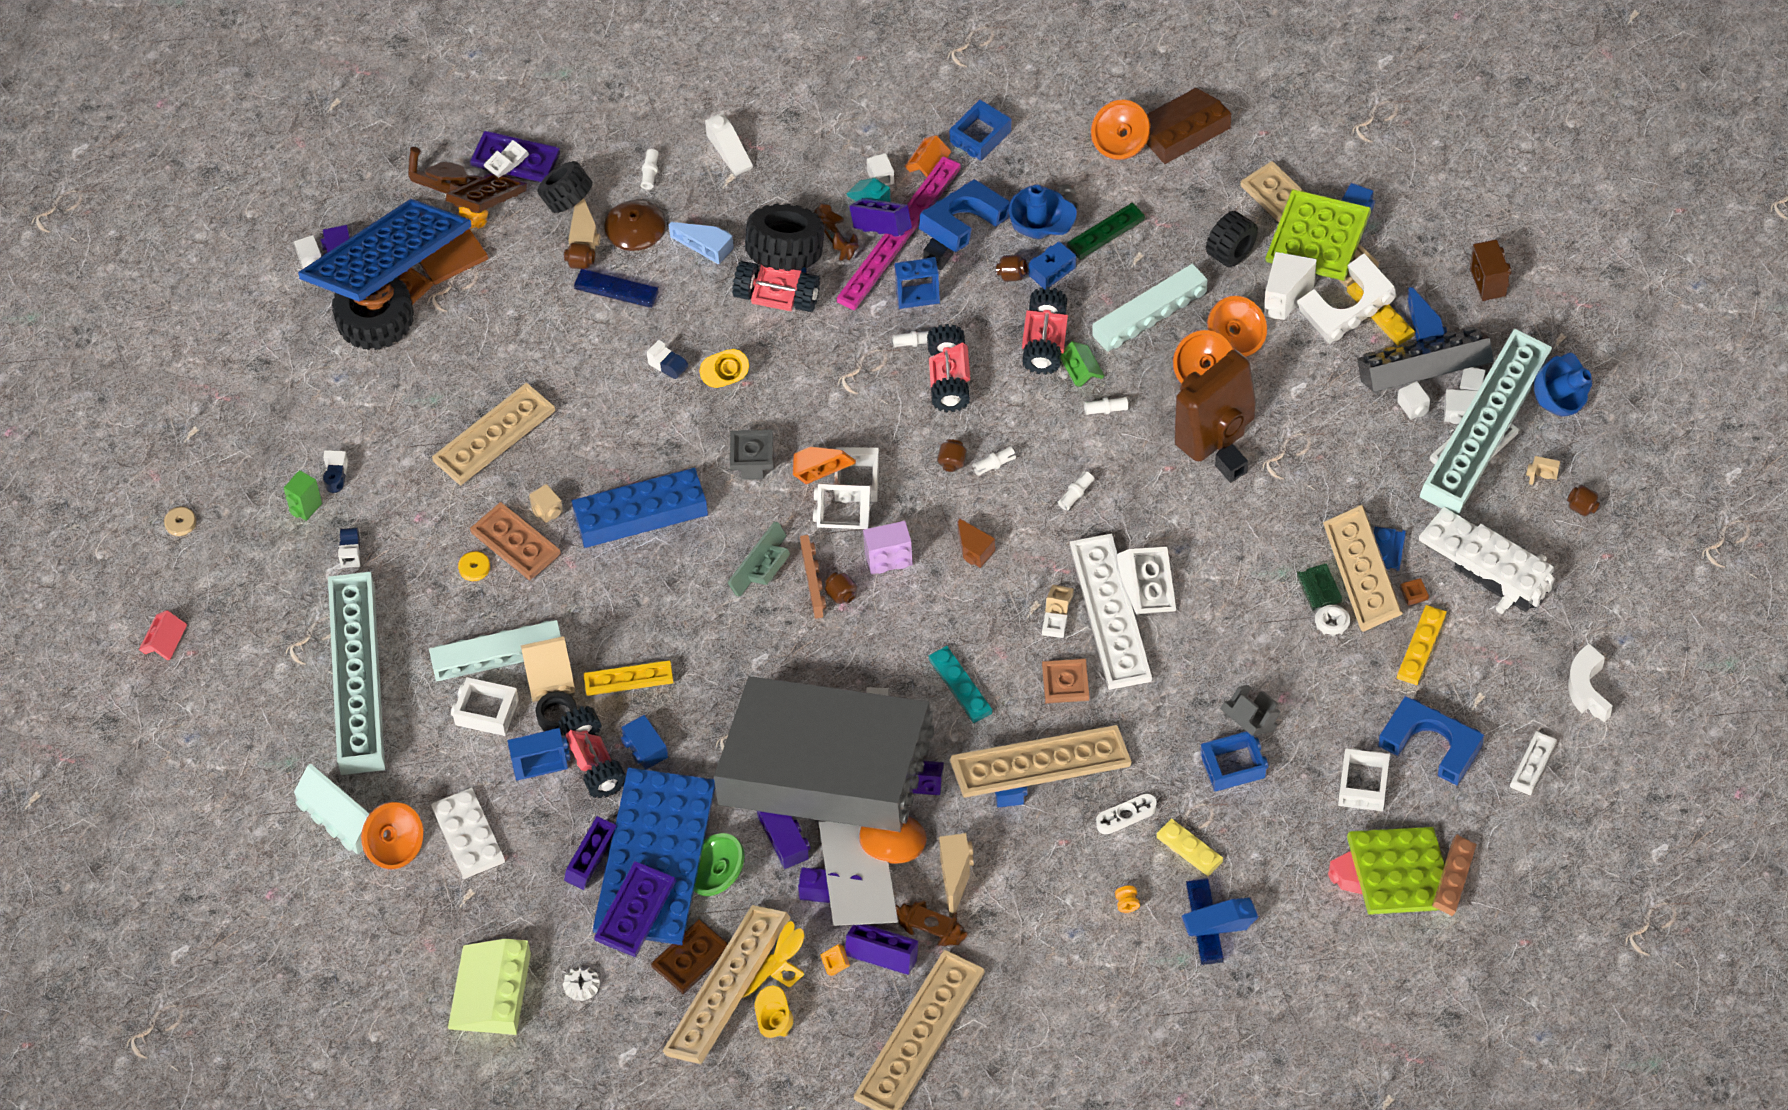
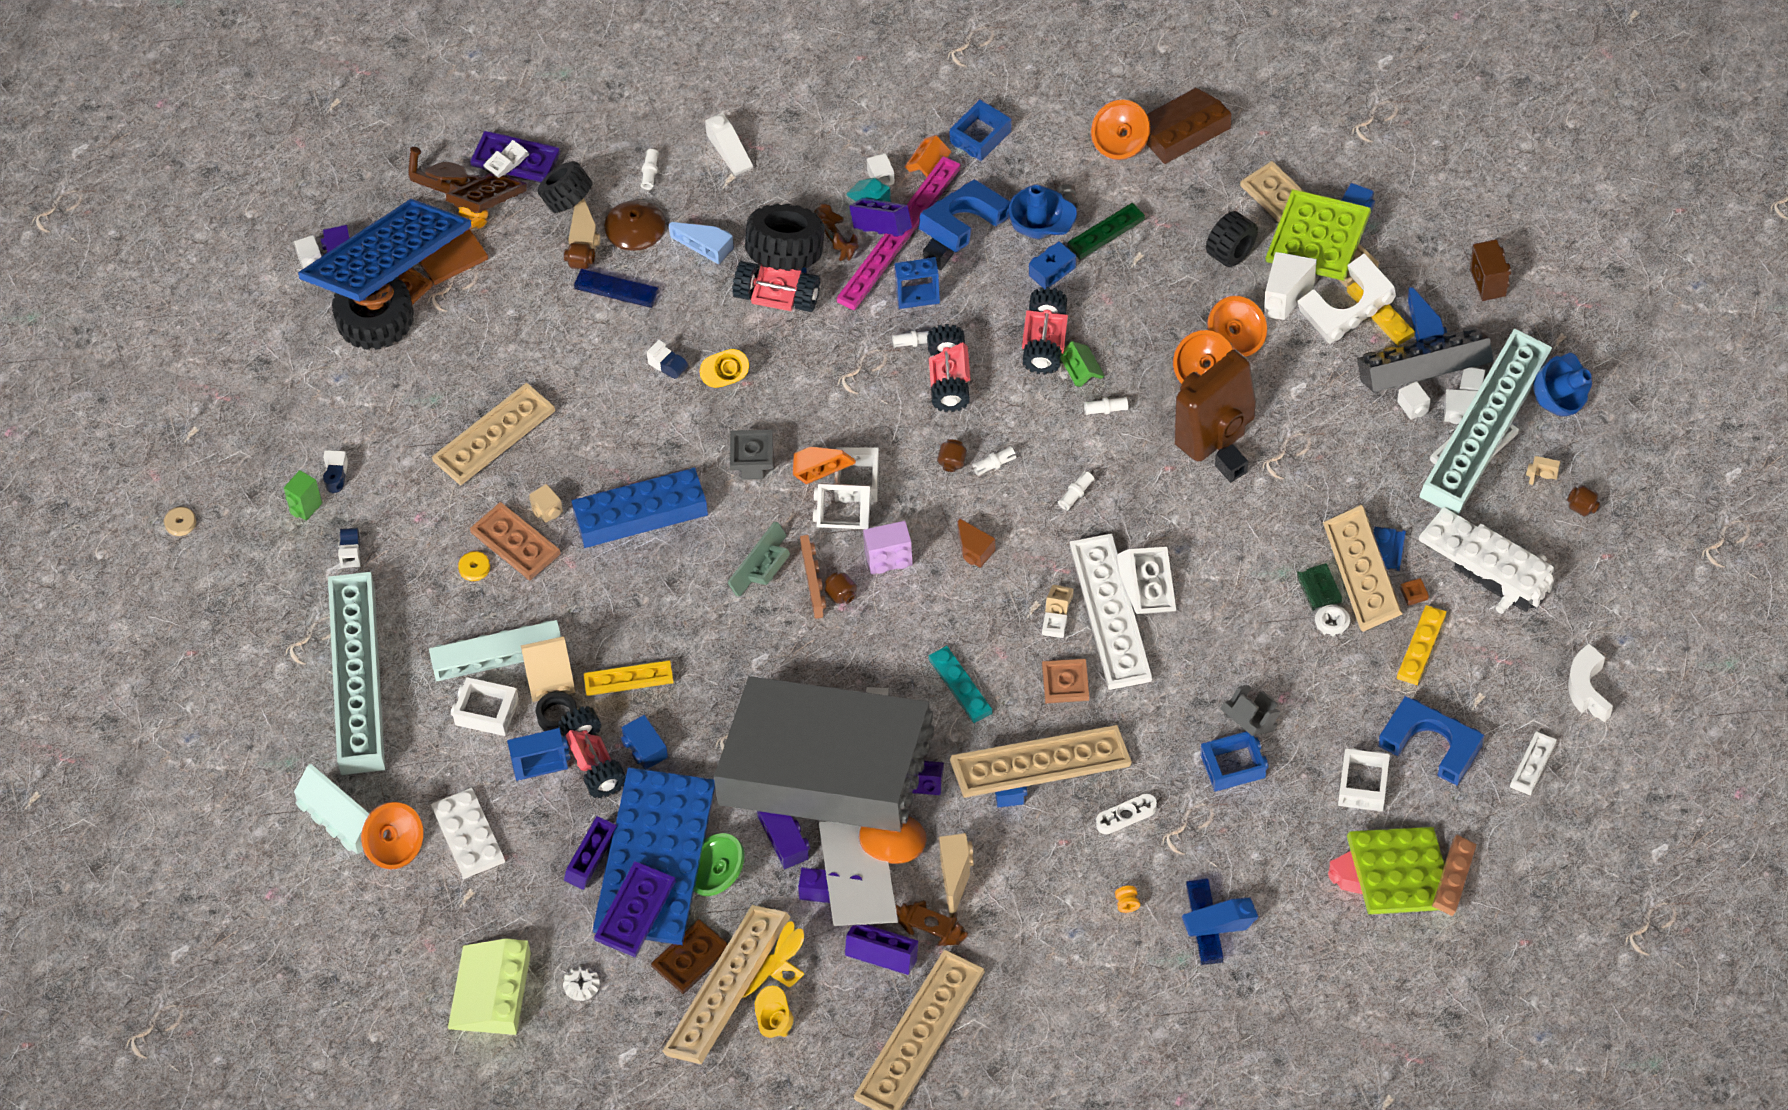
(163, 635): coral panel -> none
(835, 960): light orange plate -> none
(1012, 268): reddish brown head -> none
(1150, 307): light aqua brick -> none
(1189, 847): light yellow plate -> none

